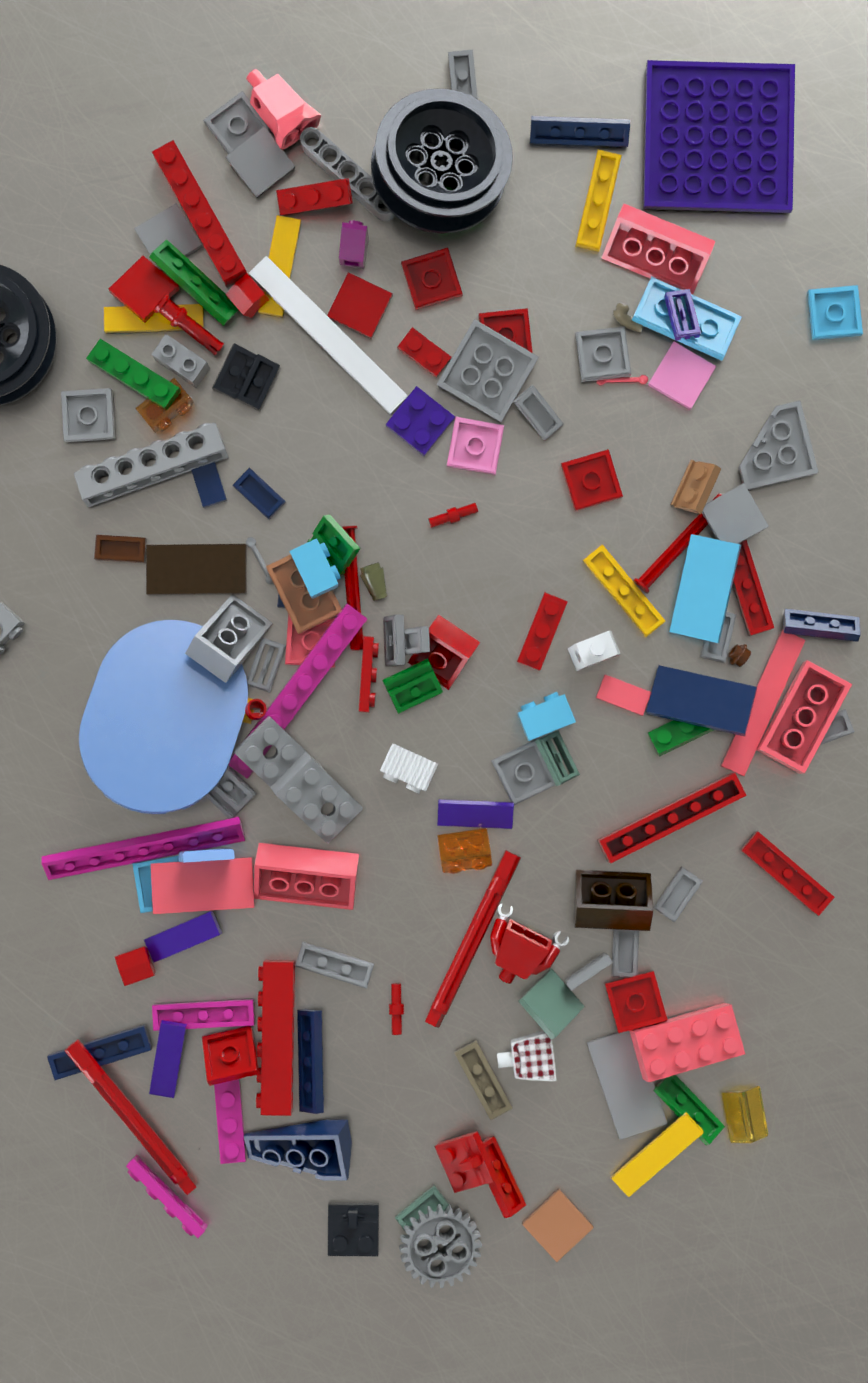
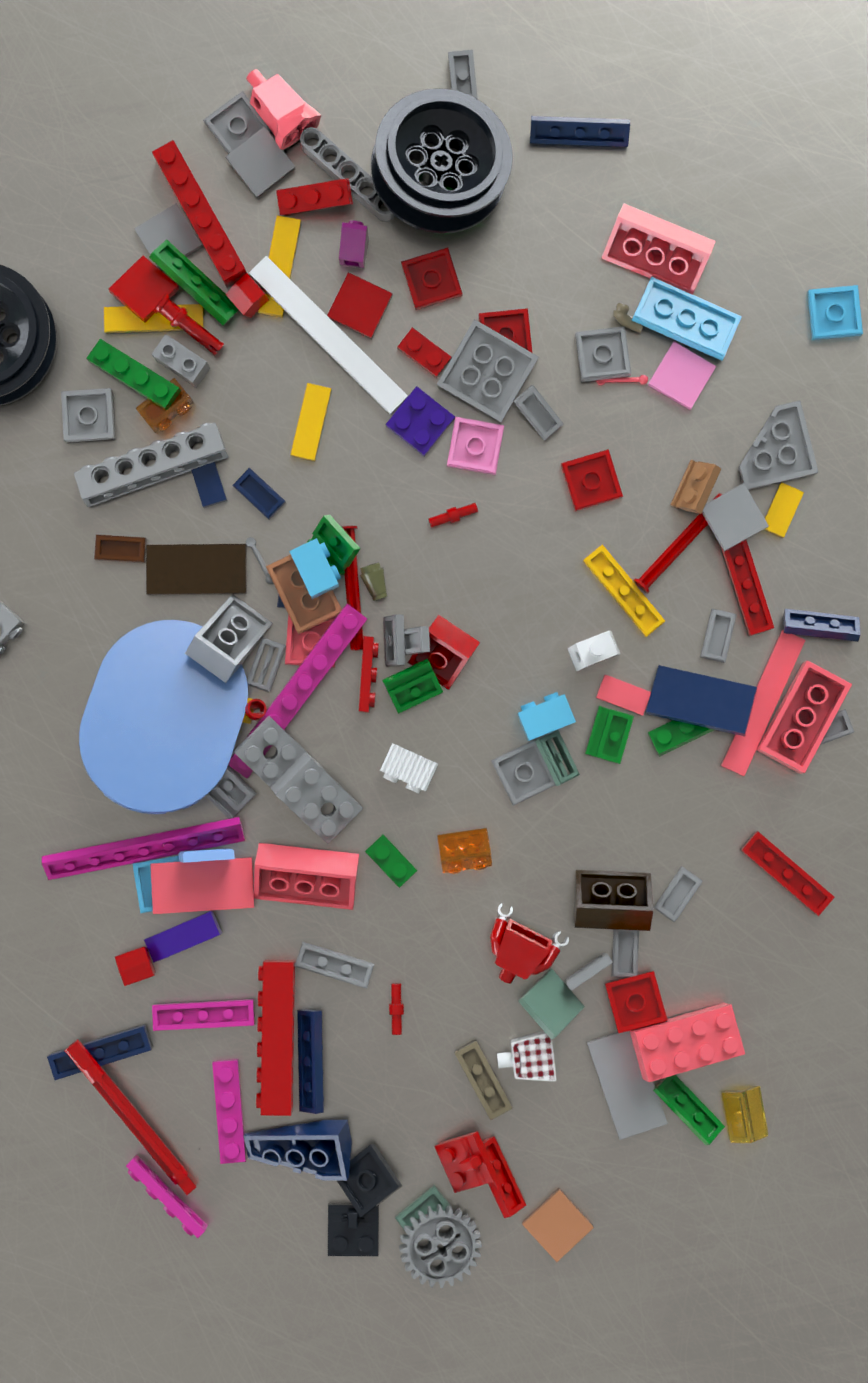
(167, 1059): dark purple tile -> none
(230, 1055): red hinge -> none
(245, 376): black slope -> none
(311, 422): none -> yellow tile
(369, 1180): none -> black hinge
(391, 860): none -> green plate
(472, 938): red piece -> none
(475, 814): dark purple tile -> none
(542, 631): red plate -> none
(598, 200): yellow tile -> none
(609, 734): none -> green plate
(657, 1154): yellow tile -> none
(671, 817): red brick -> none
(686, 333): tile -> none
(705, 588): medium azure tile -> none
(719, 136): dark purple plate -> none
(739, 655): reddish brown plate -> none
(782, 509): none -> yellow tile

